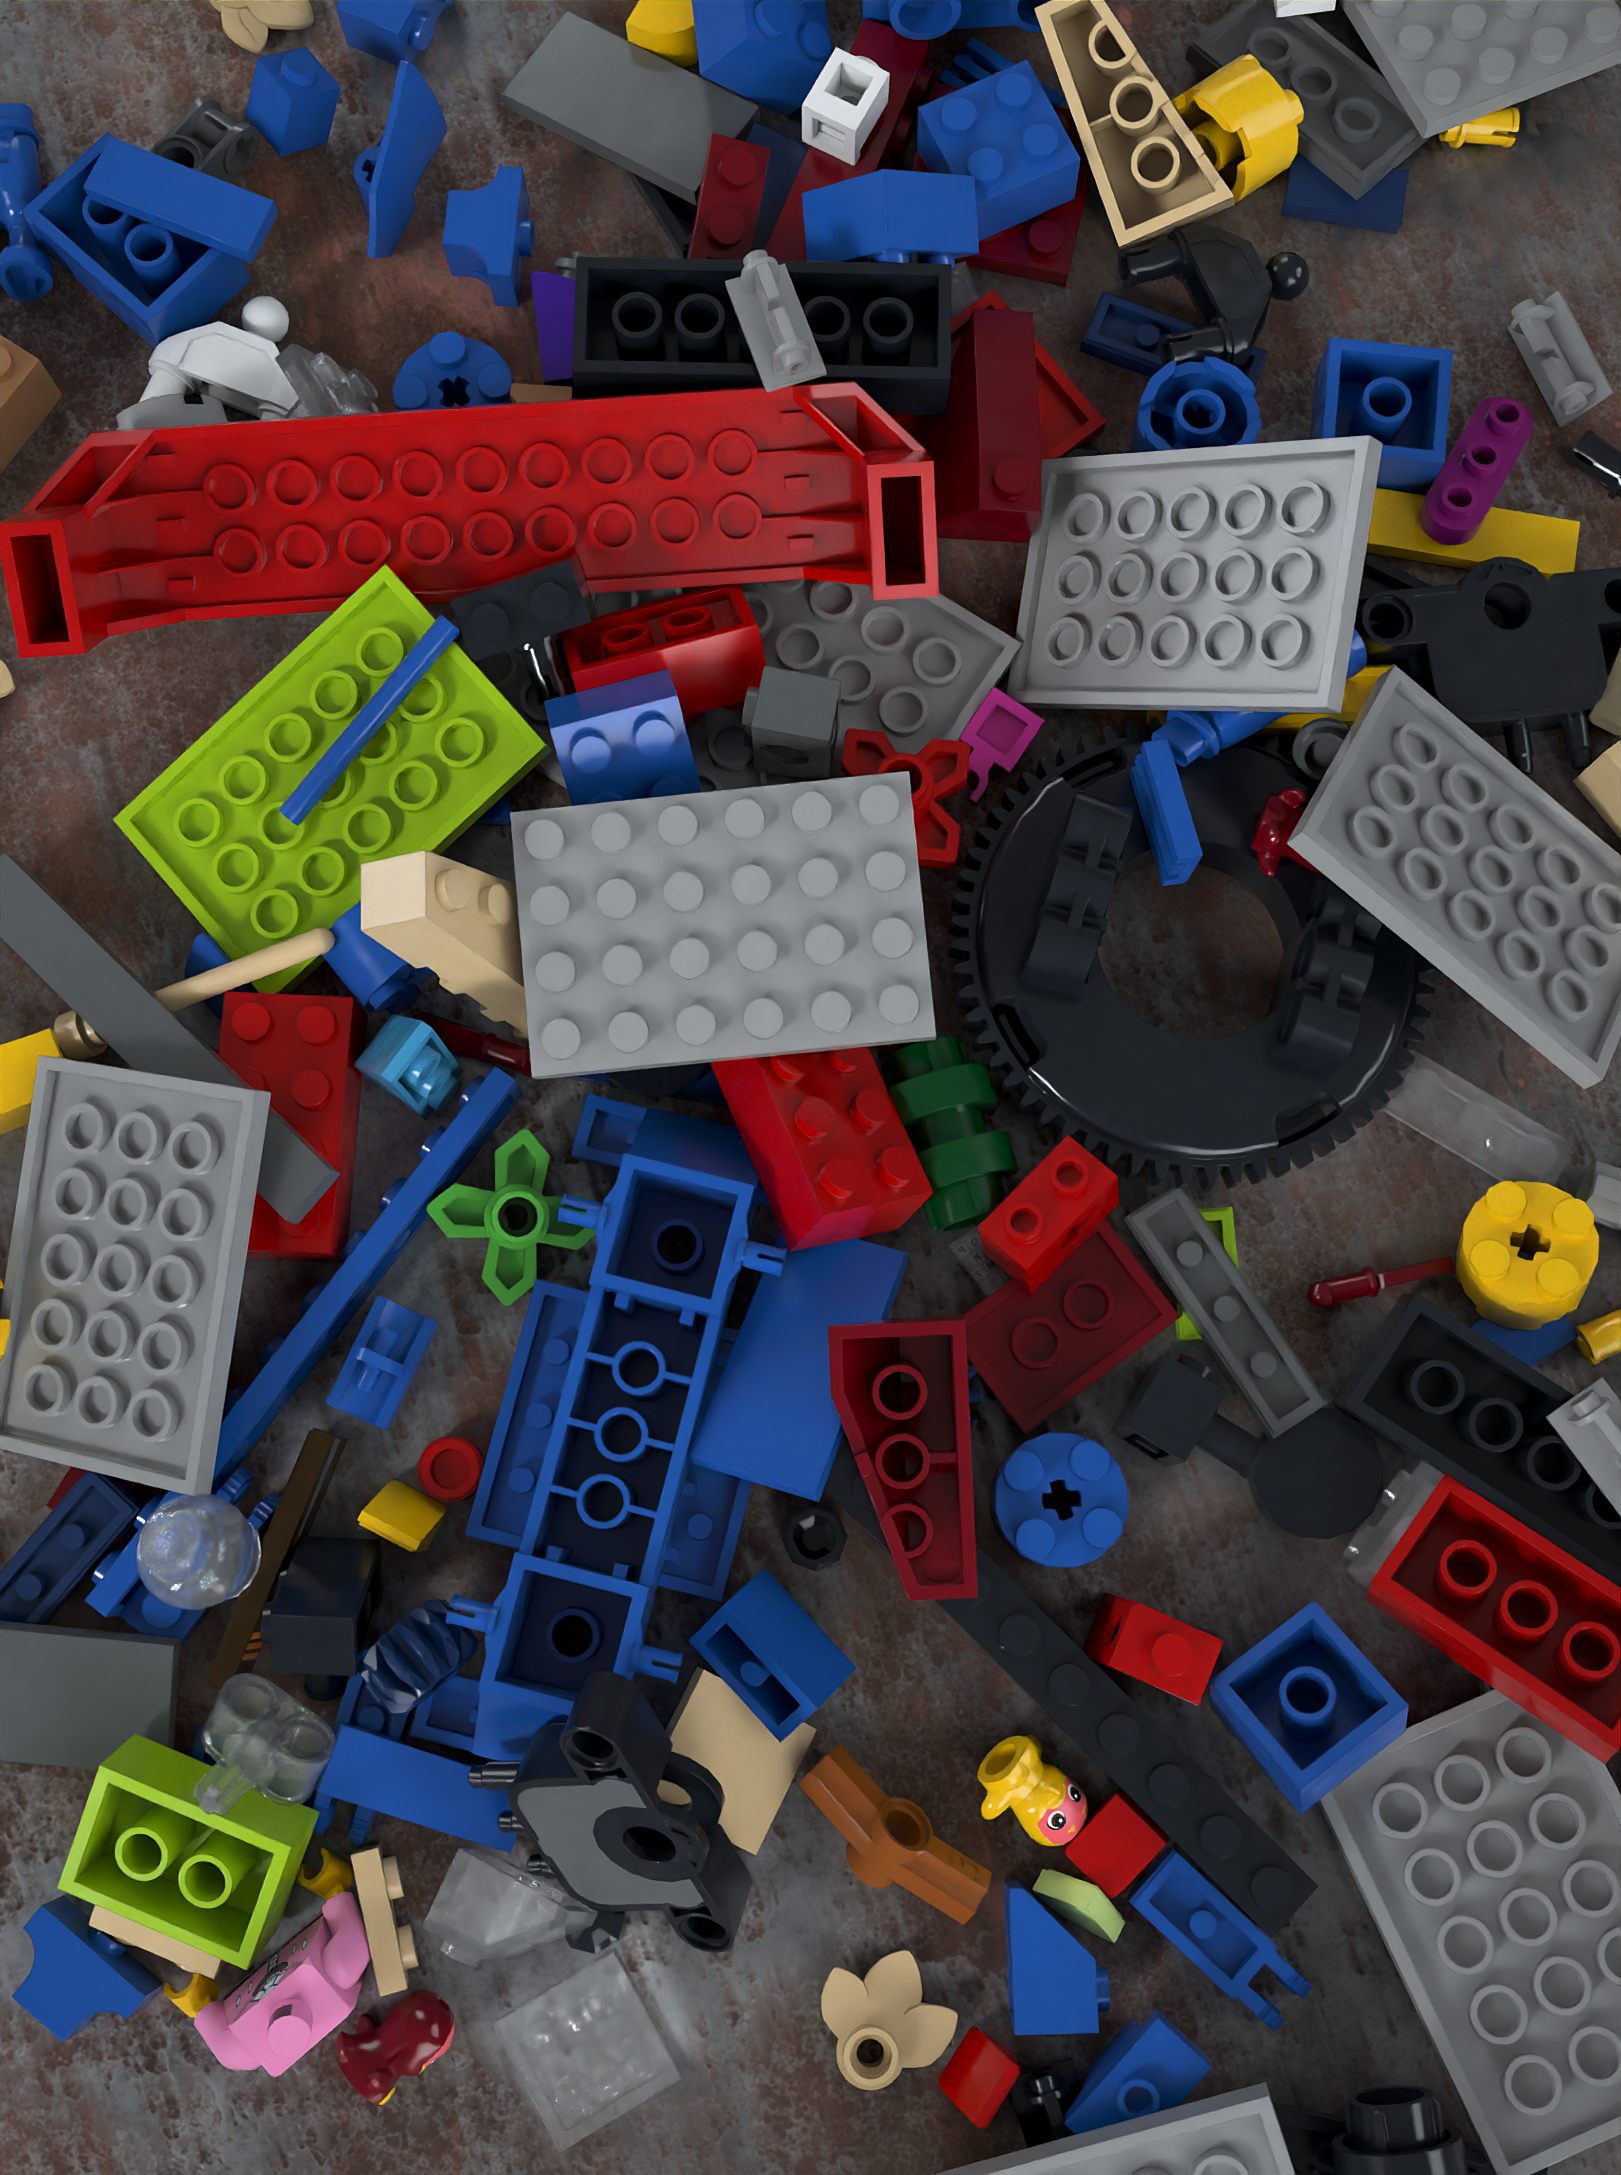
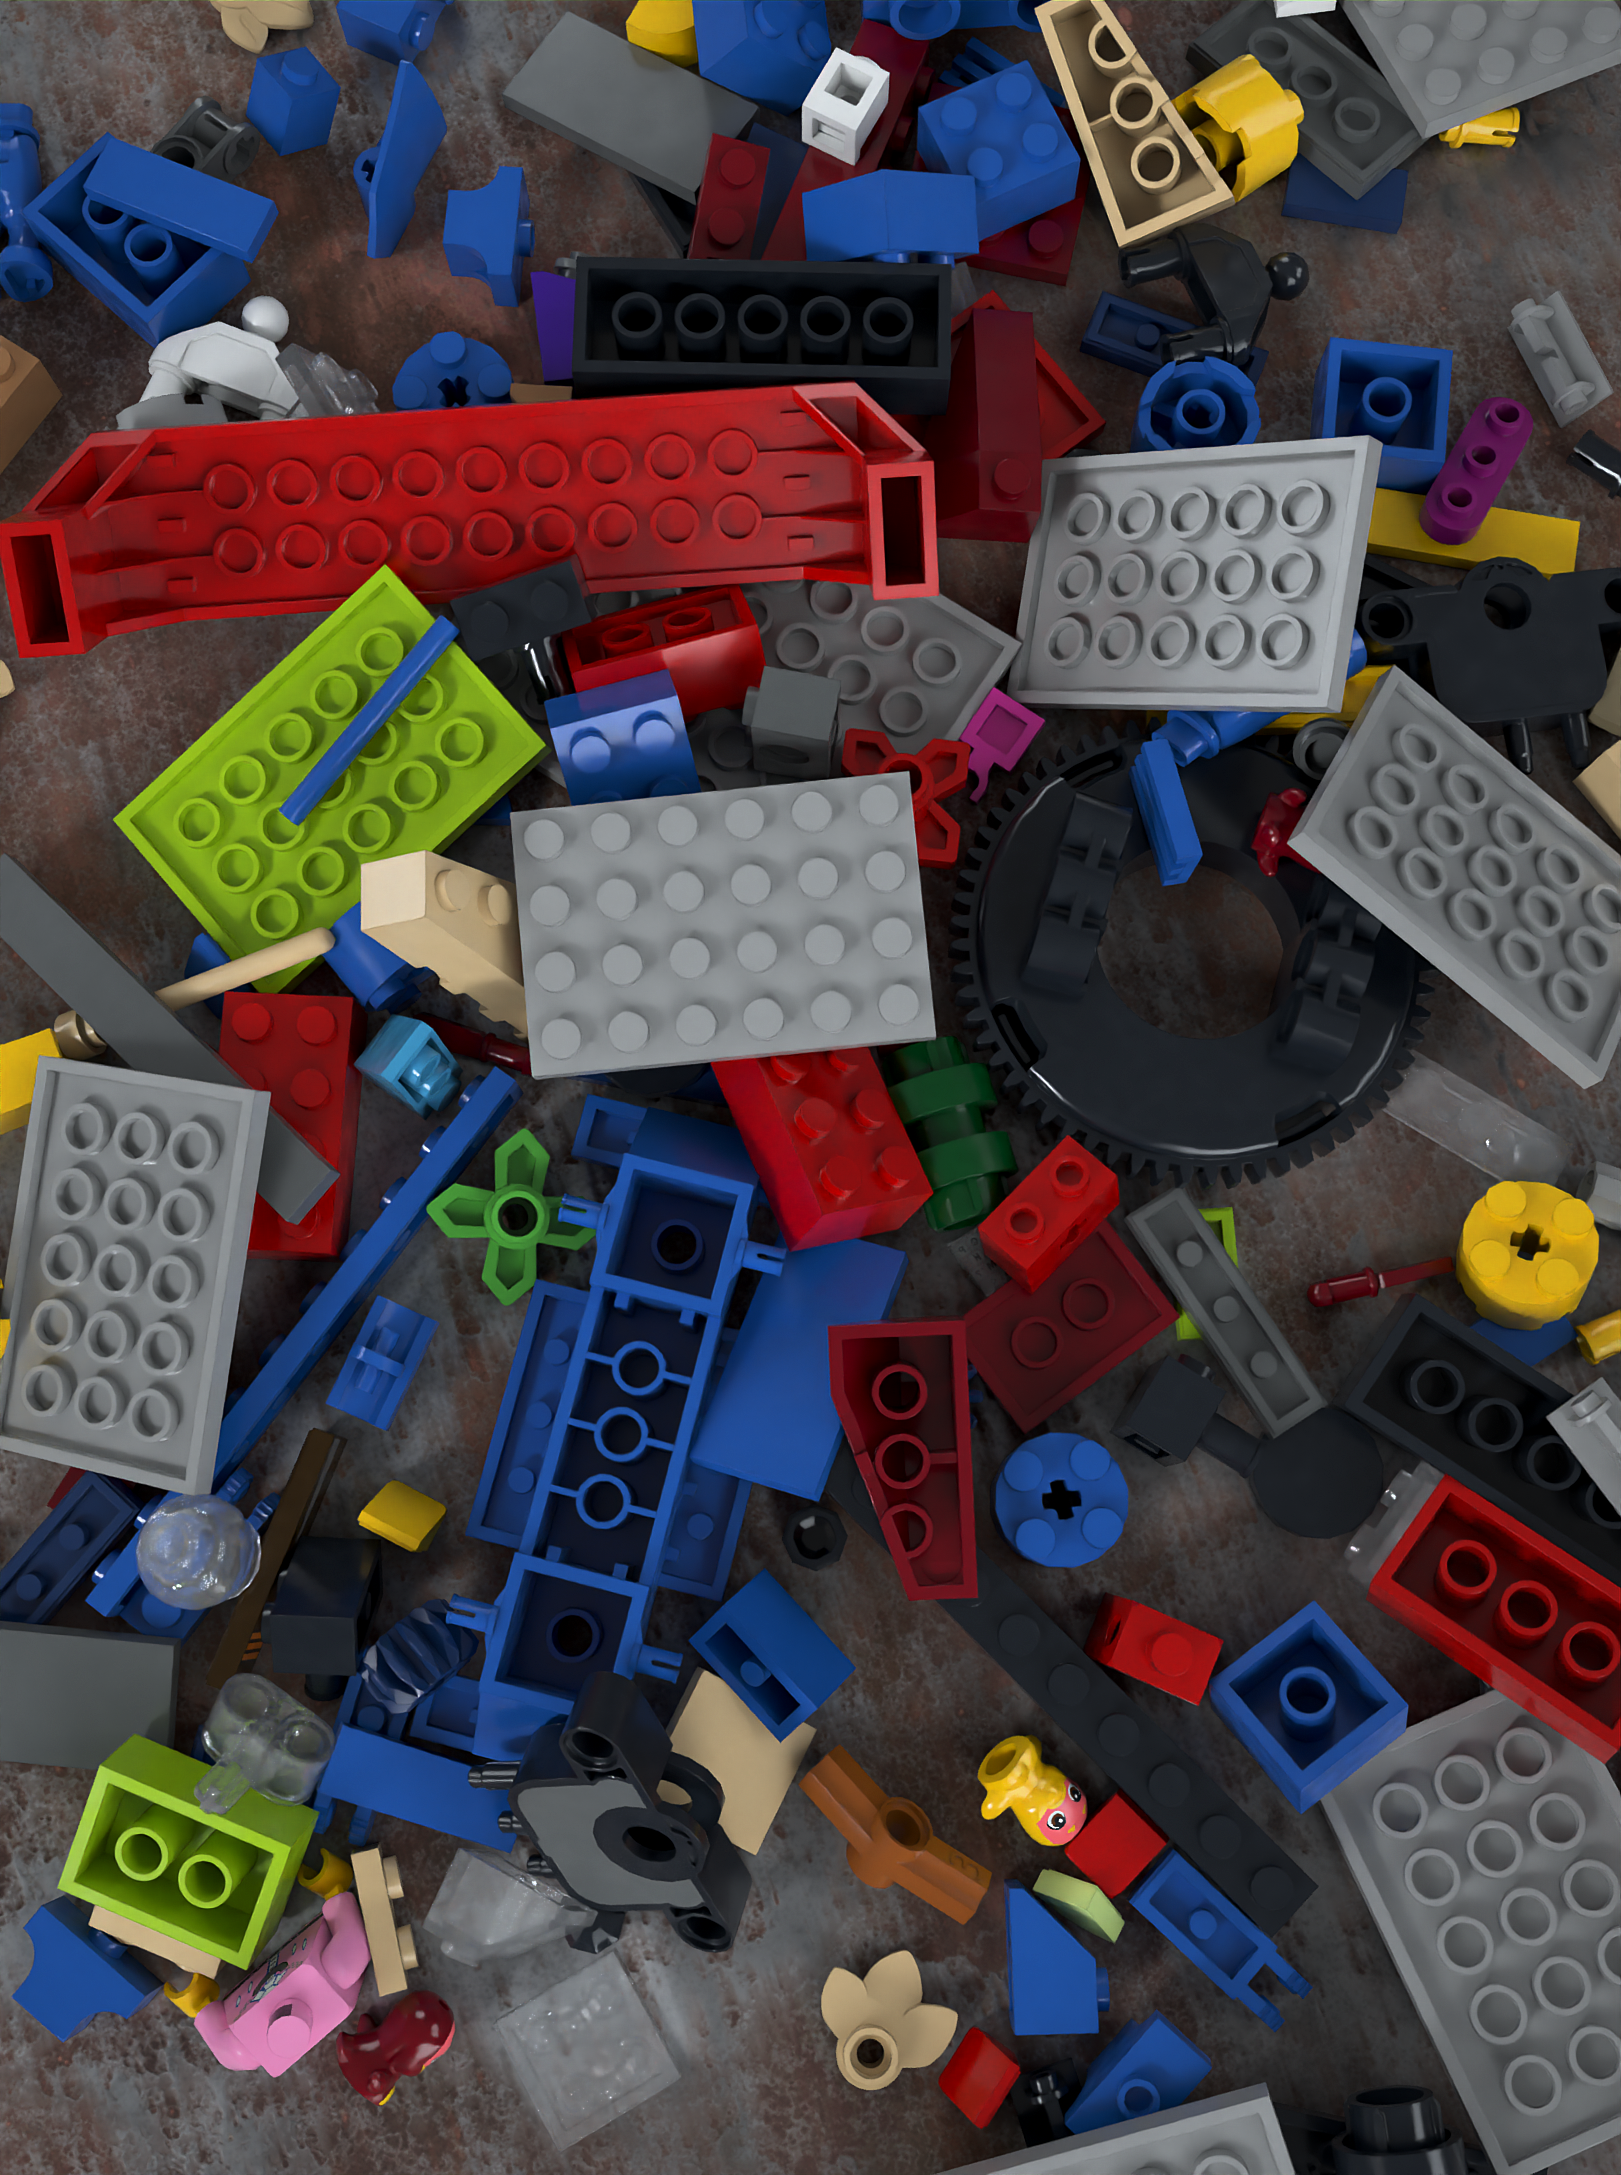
(451, 1469): red tile -> none
(774, 323): light grey hinge -> none

